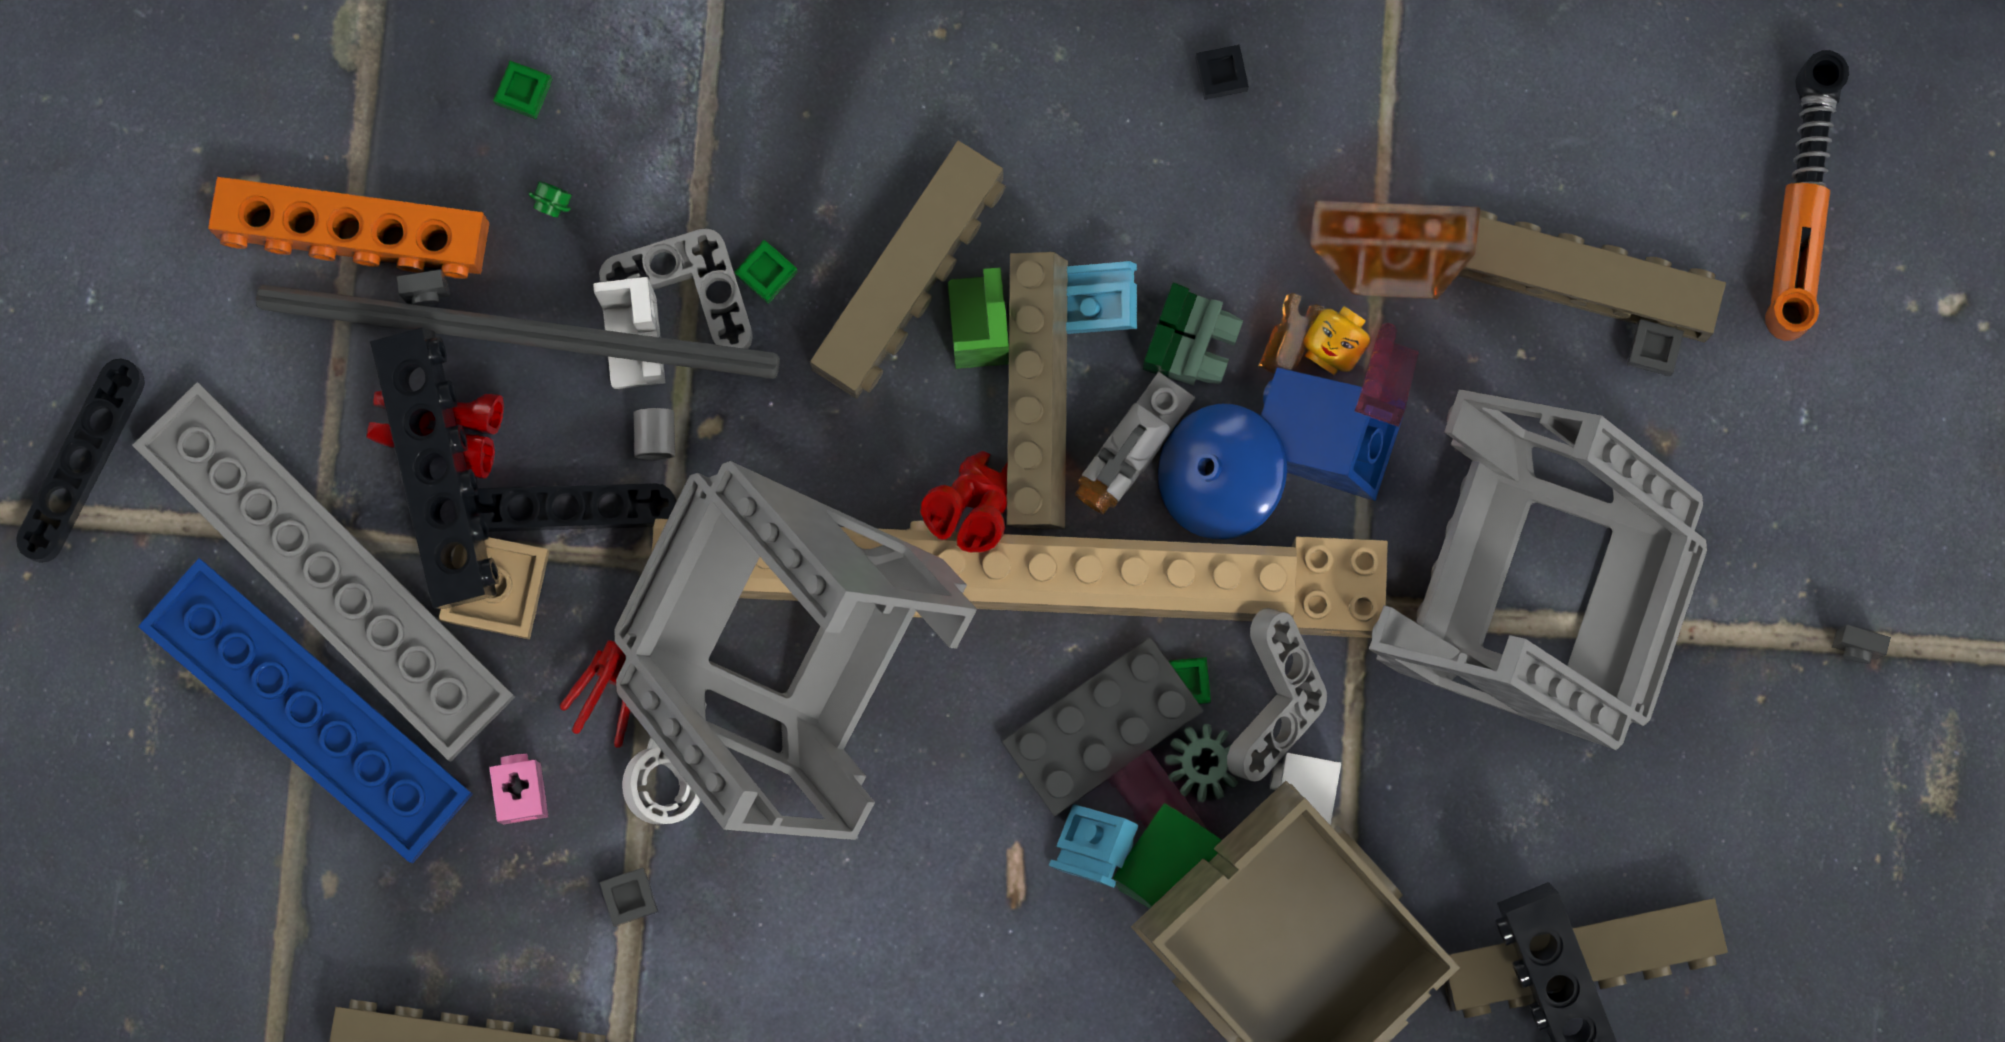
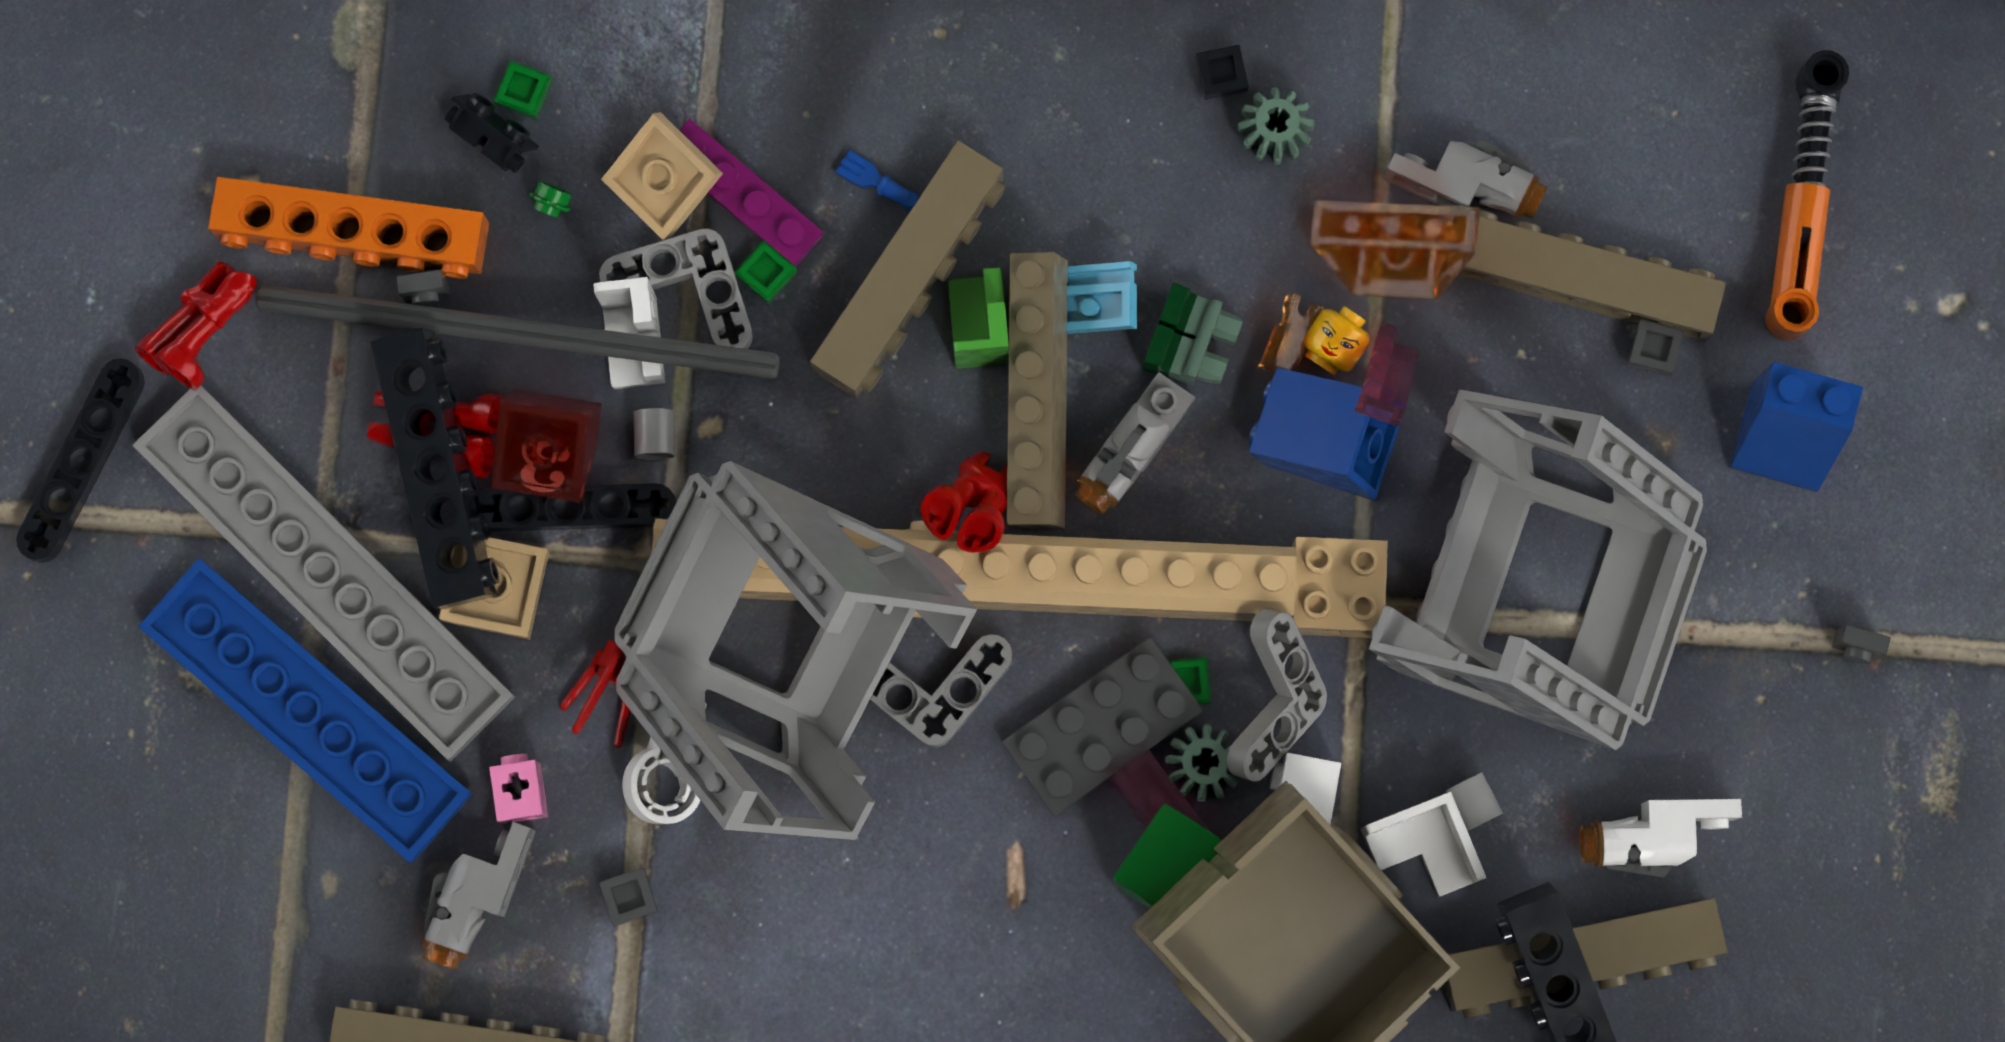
(205, 310): none -> red piece
(467, 891): none -> light grey plate
(477, 119): none -> black hinge
(545, 444): none -> clear red slope
(661, 176): none -> tan plate
(755, 202): none -> magenta plate
(865, 175): none -> blue piece
(925, 705): none -> light grey beam
(1094, 844): medium azure plate -> none
(1245, 477): blue dish -> none
(1278, 109): none -> sand green gear
(1435, 834): none -> white panel
(1470, 172): none -> light grey plate
(1475, 801): none -> light grey beam
(1659, 839): none -> white plate
(1795, 425): none -> blue slope

